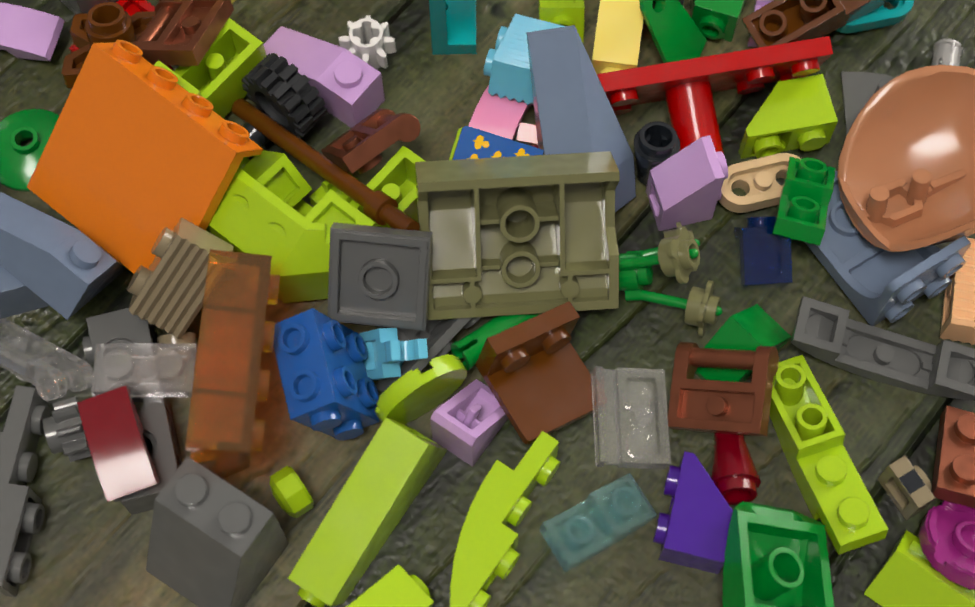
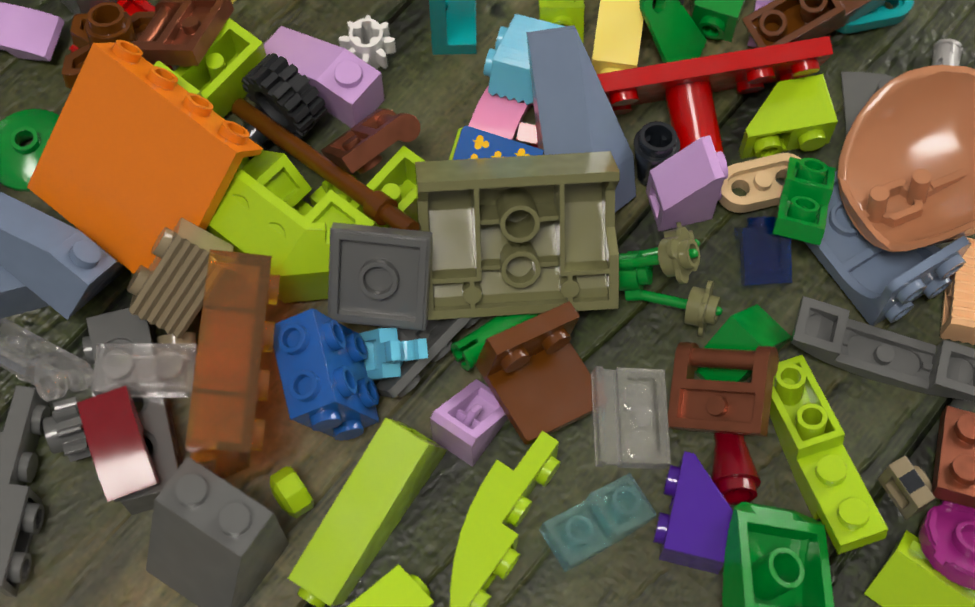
(421, 392): lime tile -> none

